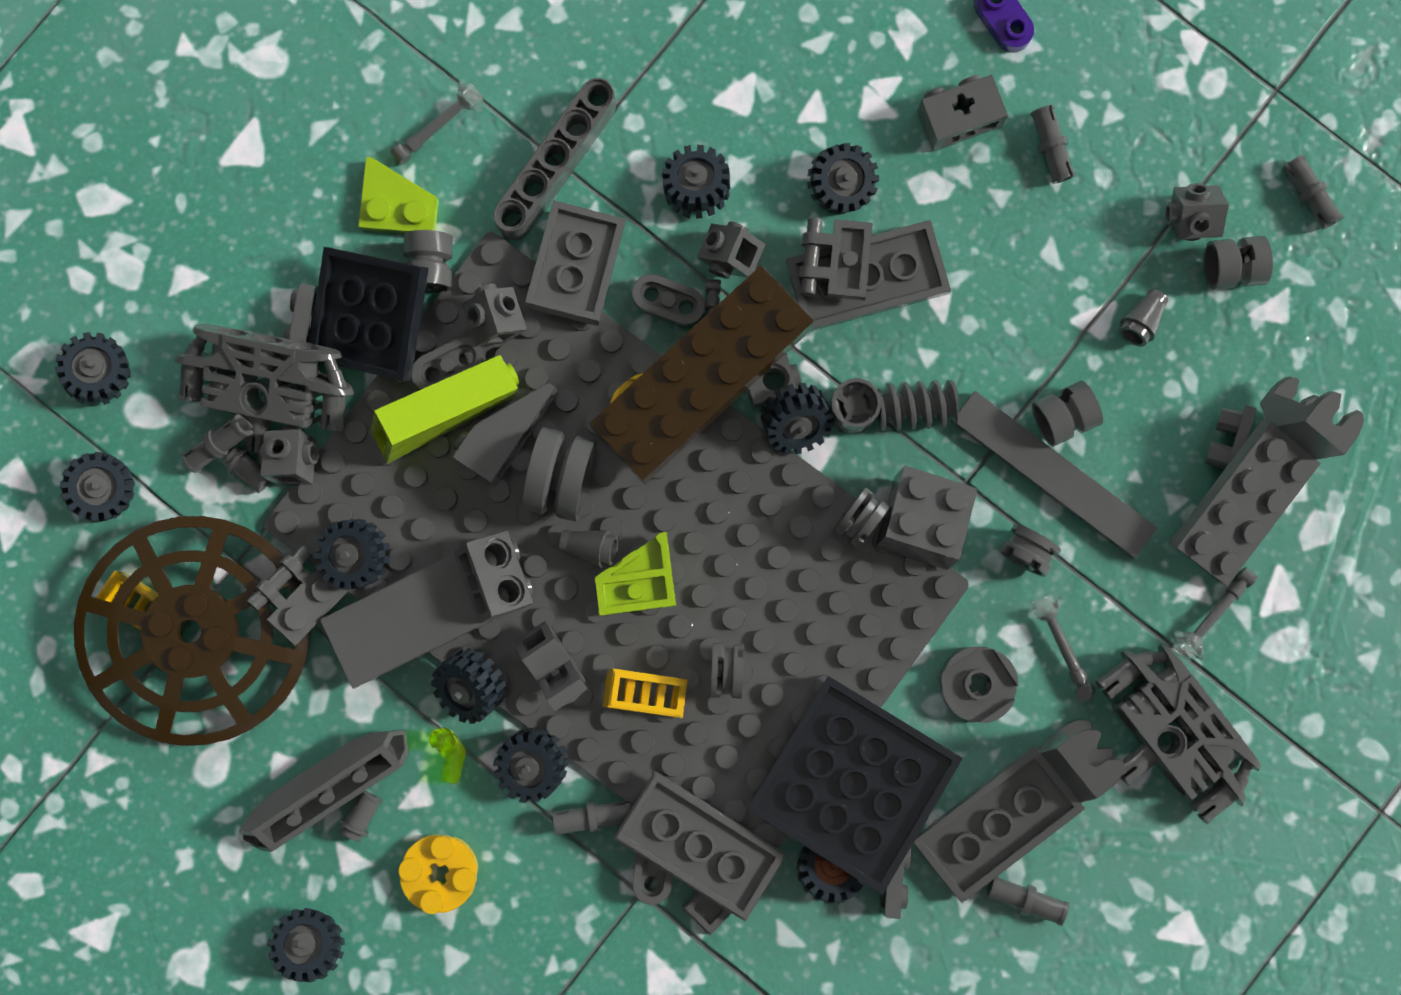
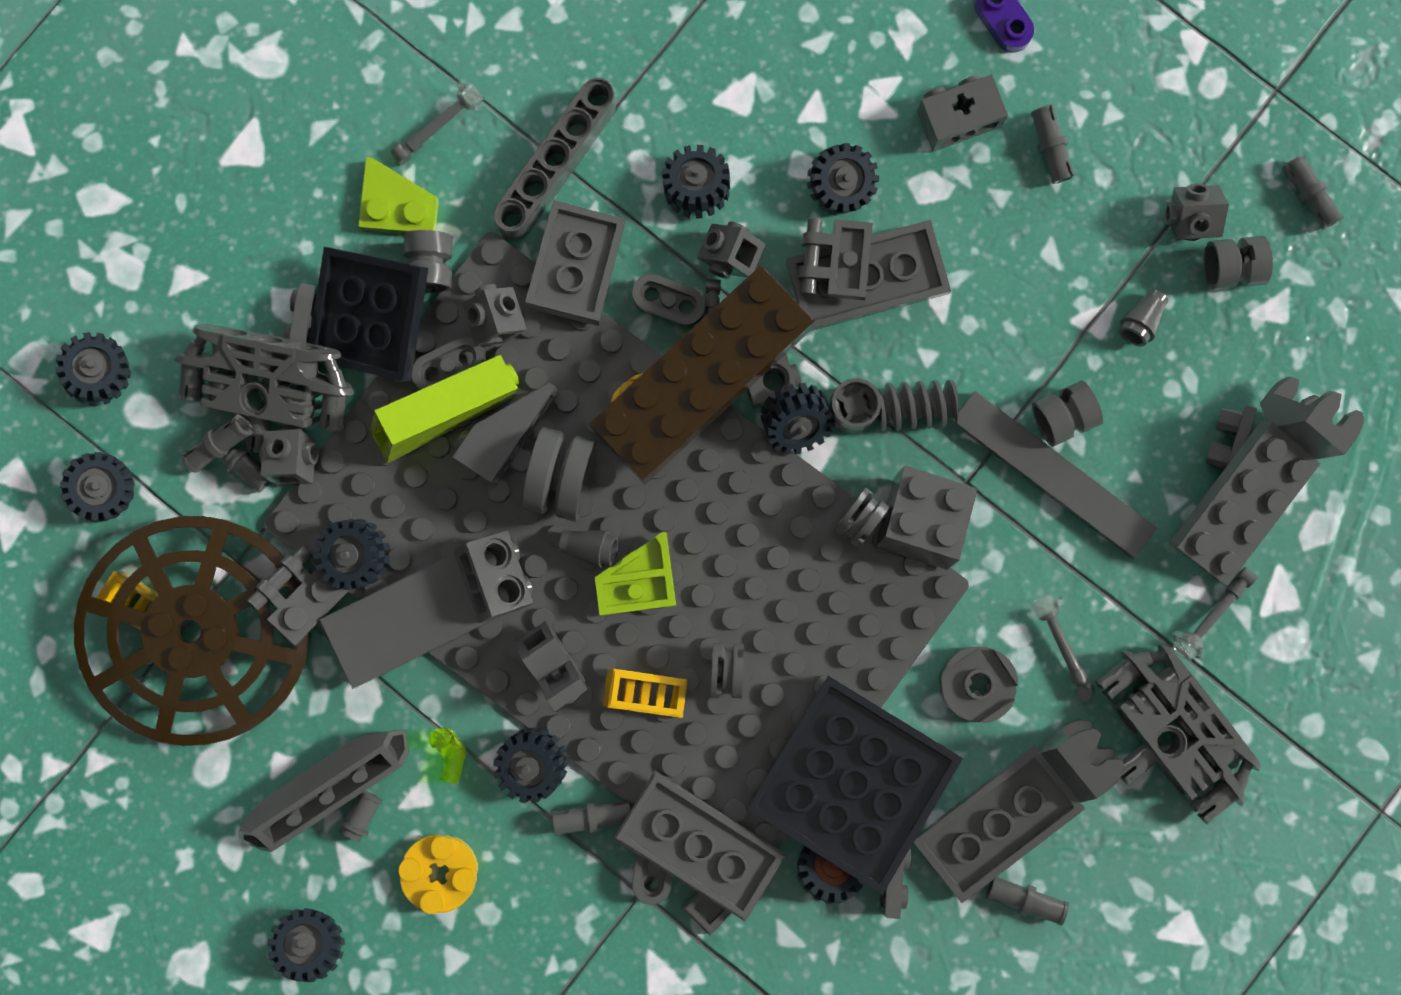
(468, 686): black wheel -> none
(1030, 550): dark grey wheel -> none

